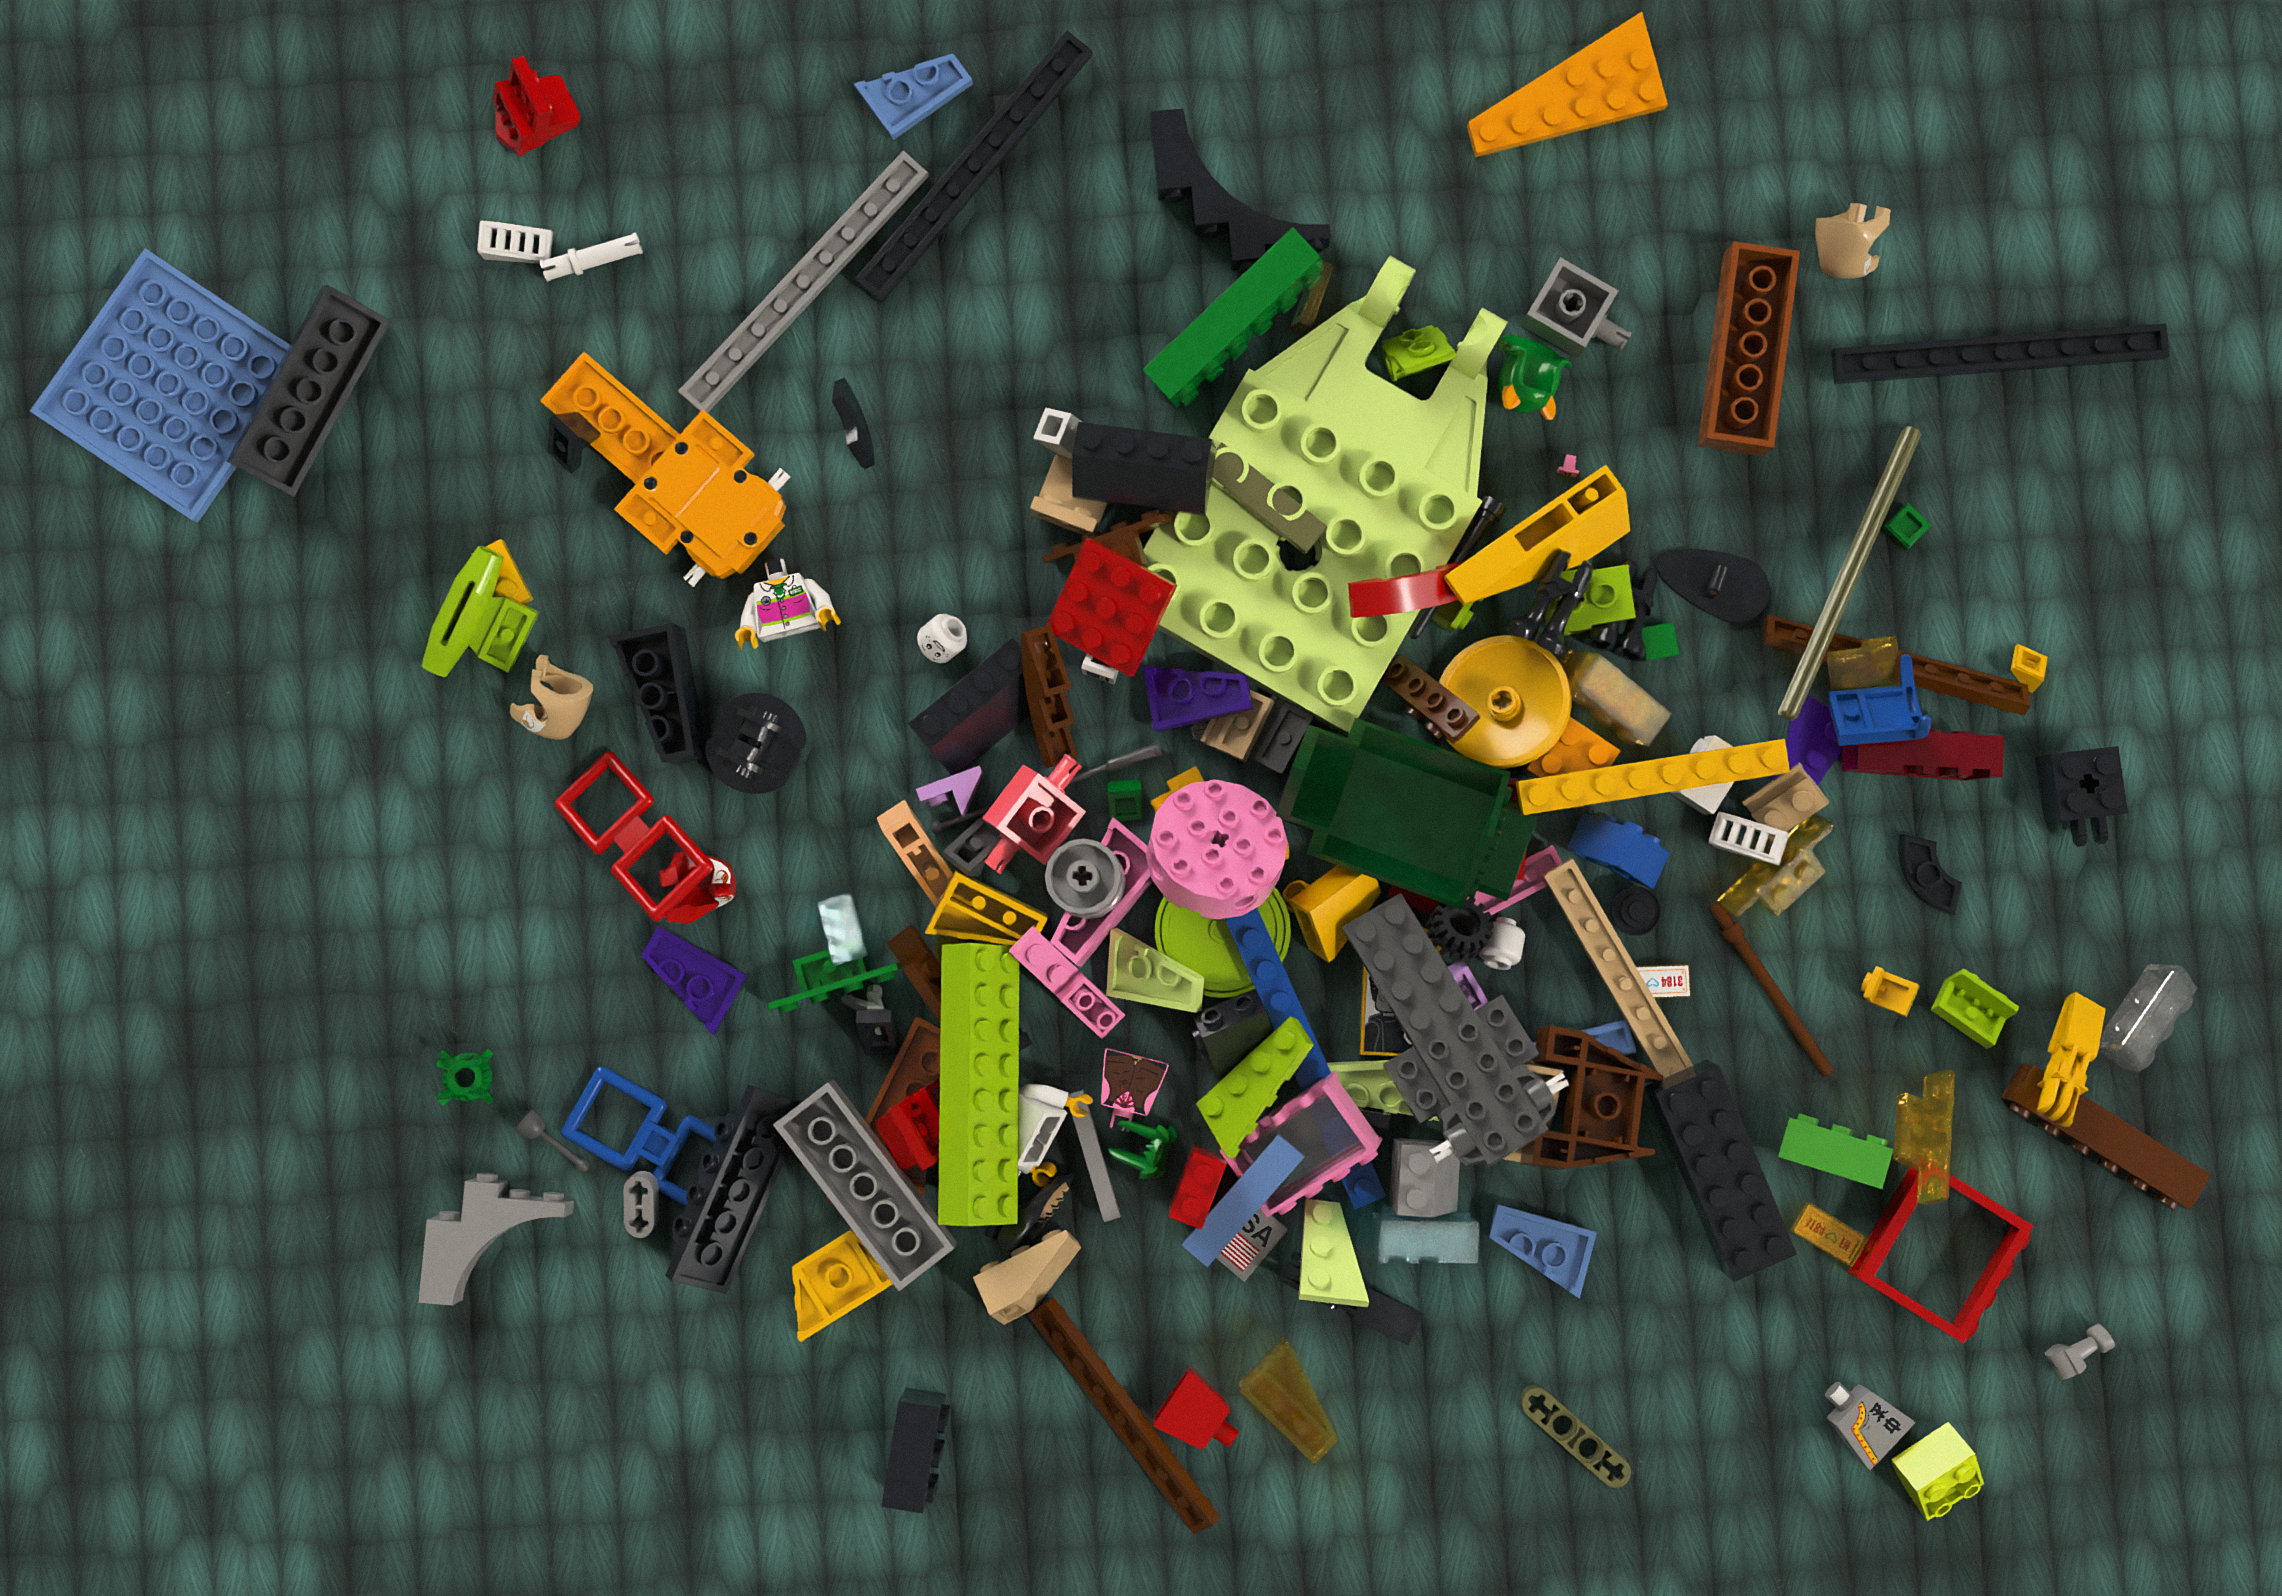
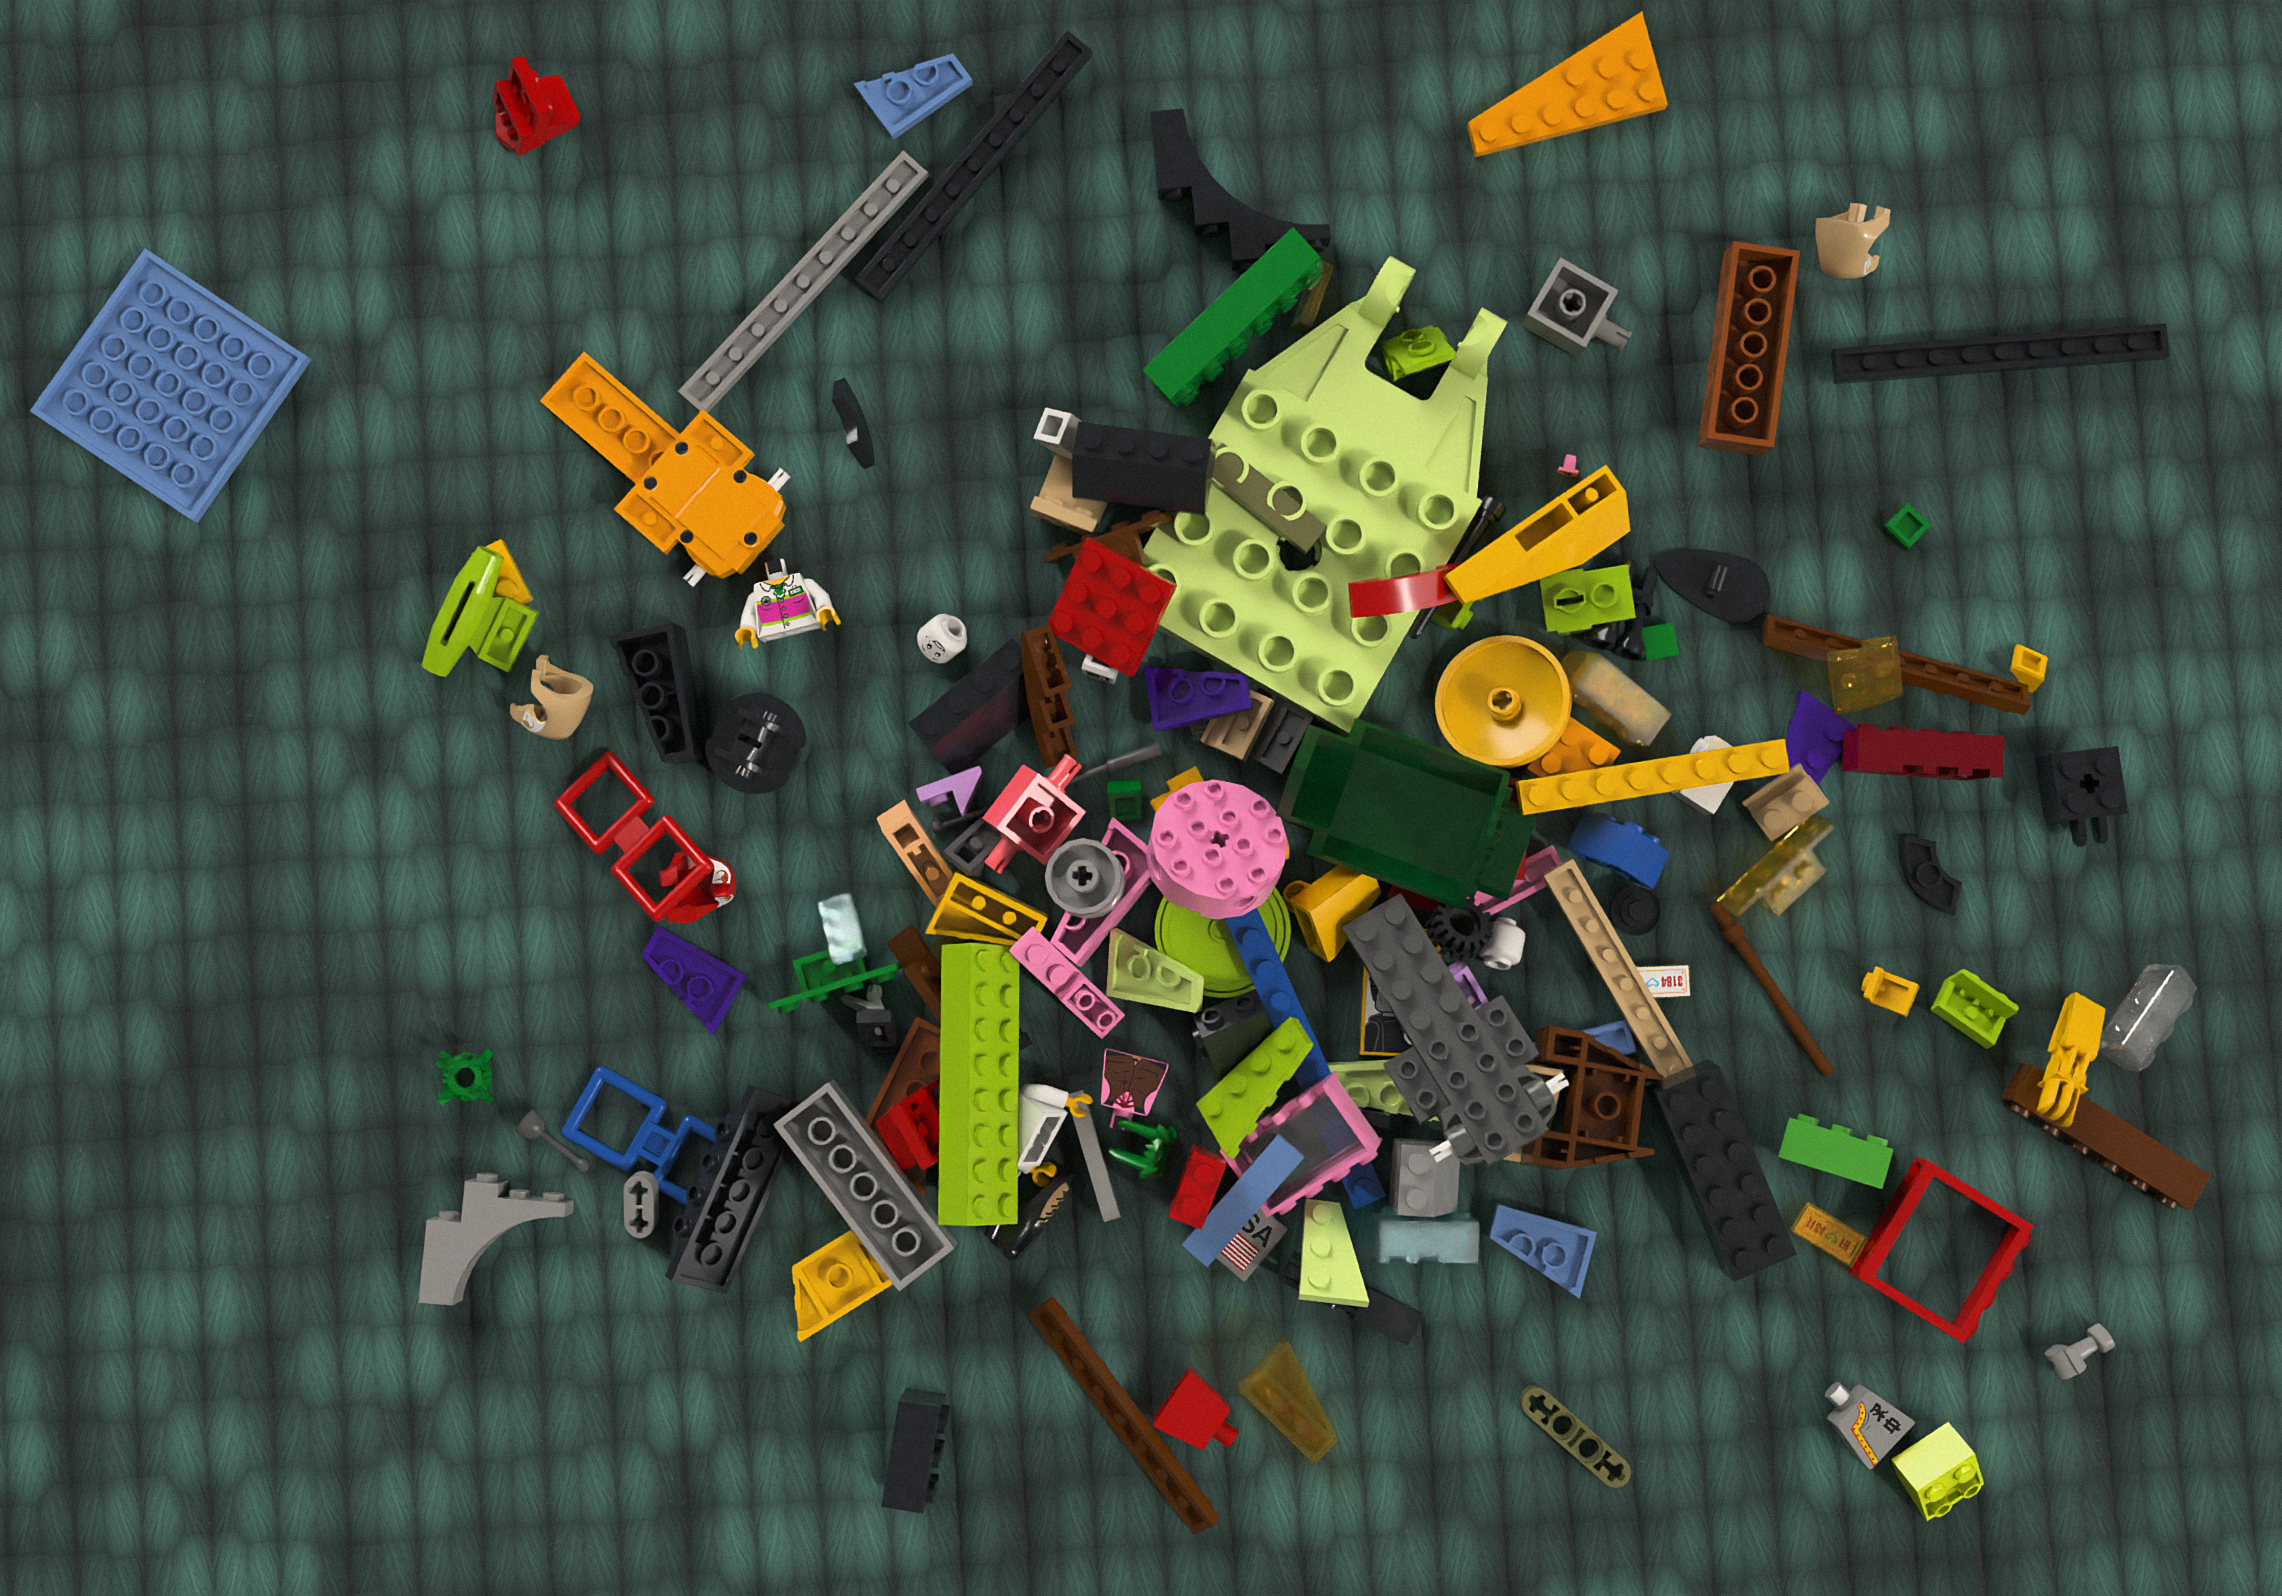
(308, 390): black brick -> none
(488, 252): white slope -> none
(568, 437): black slope -> none
(590, 257): white pin -> none
(1025, 1278): tan slope -> none
(1429, 700): reddish brown bracket -> none
(1529, 376): green hair -> none
(1550, 587): black piece -> none
(1720, 829): white slope -> none
(1849, 574): olive axle -> none
(1879, 712): blue piece -> none
(1925, 1135): clear yellow bracket -> none

